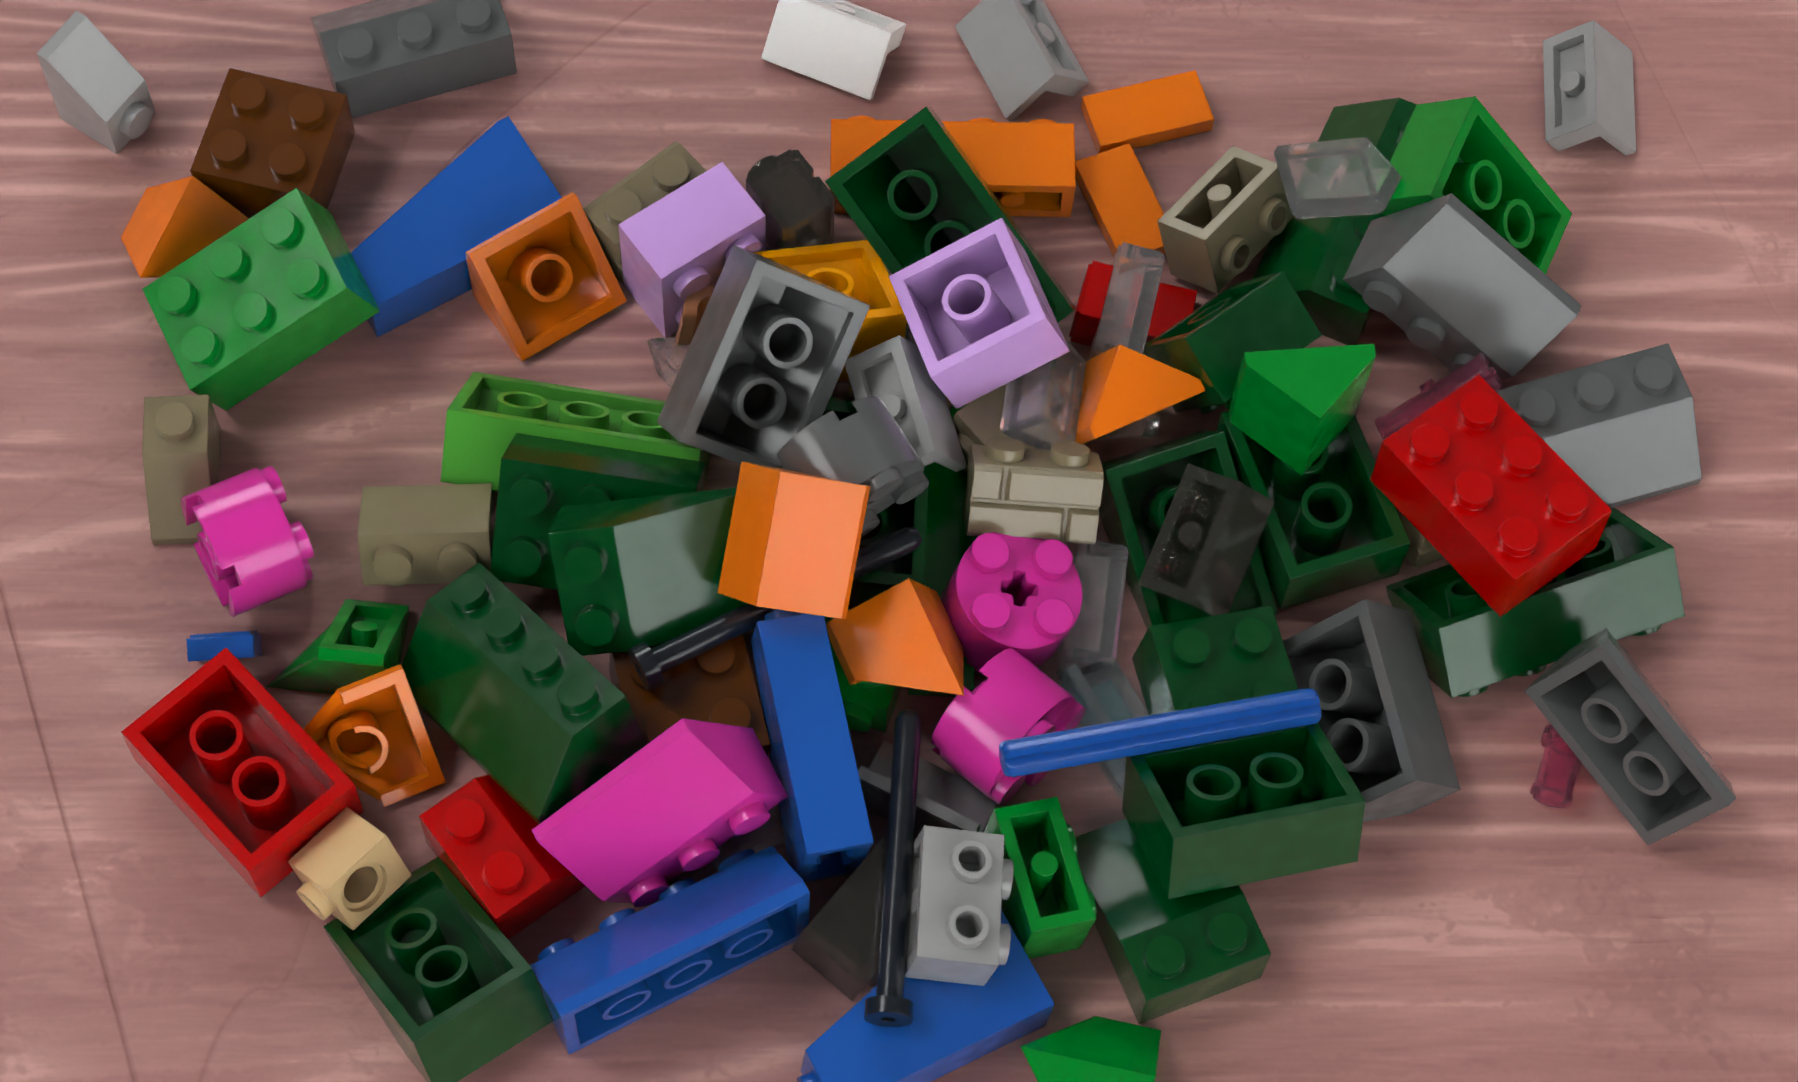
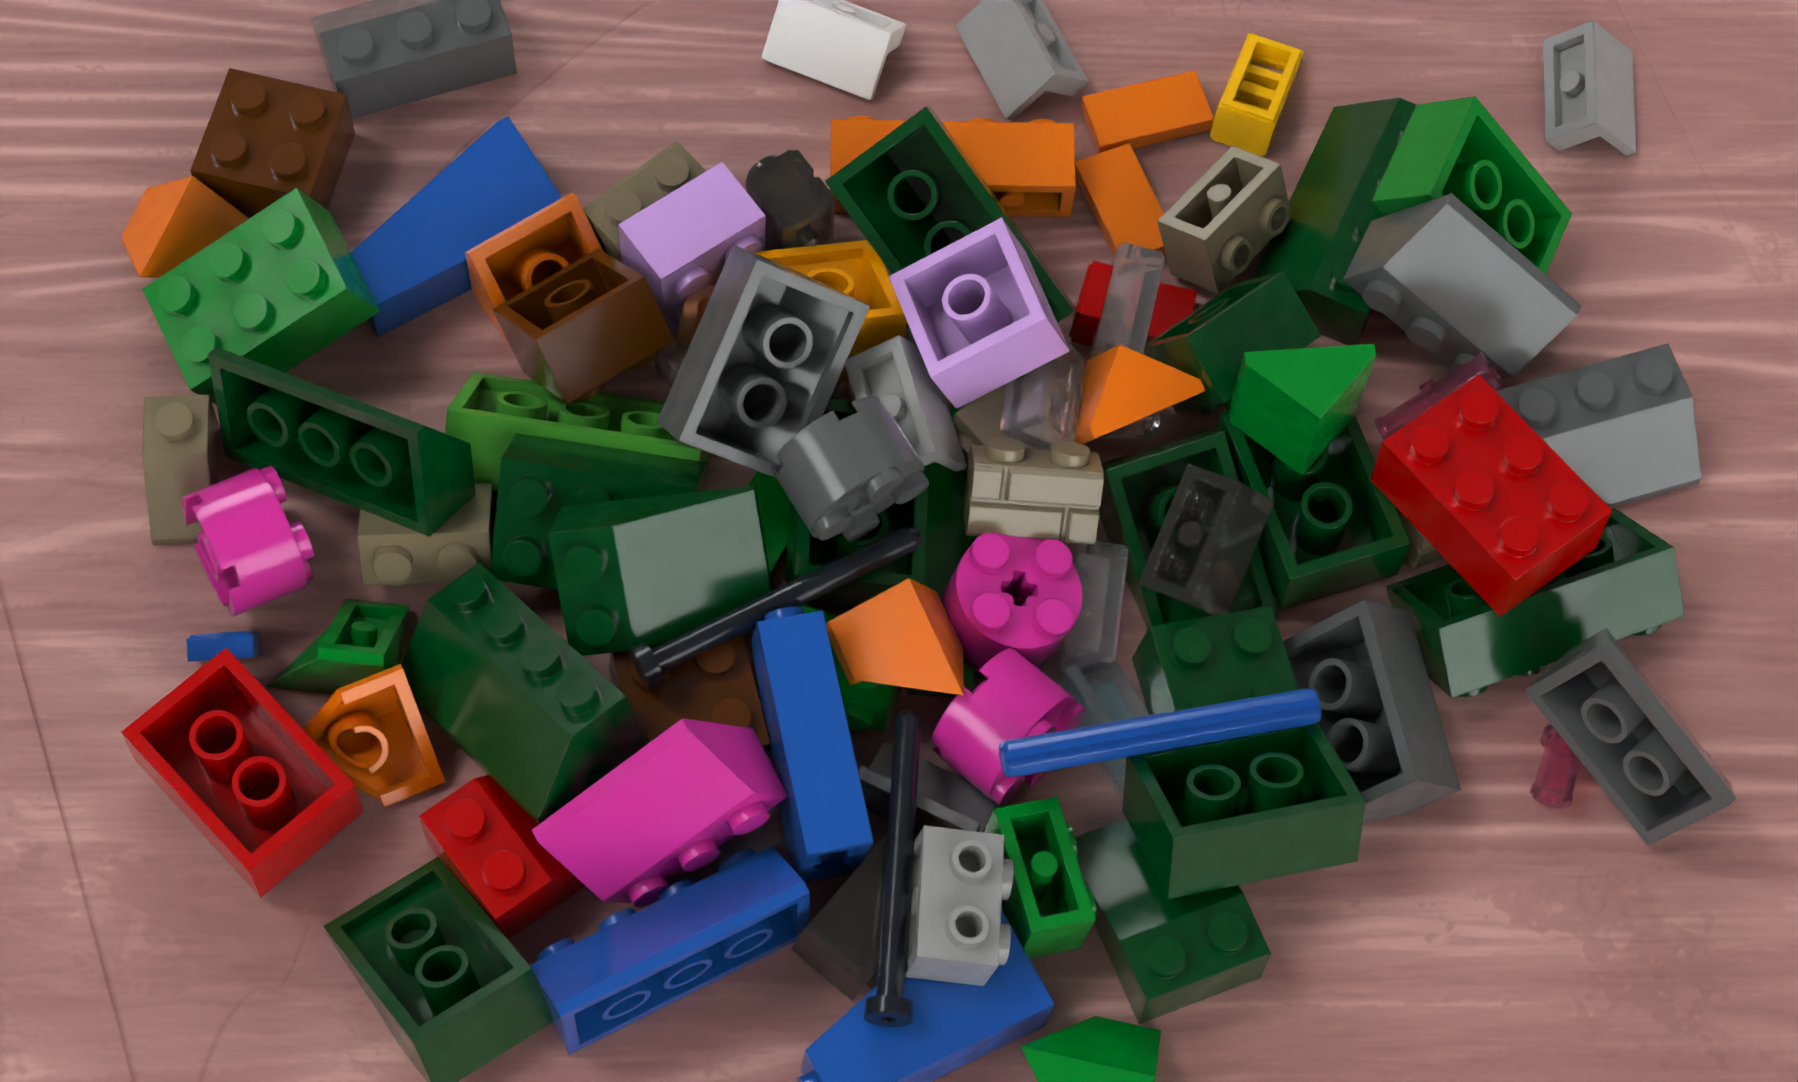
(95, 85): light grey slope -> none
(340, 445): none -> dark green slope
(348, 870): tan brick -> none
(584, 326): none -> reddish brown brick
(793, 541): orange slope -> none
(1256, 95): none -> yellow slope
(1336, 178): clear slope -> none

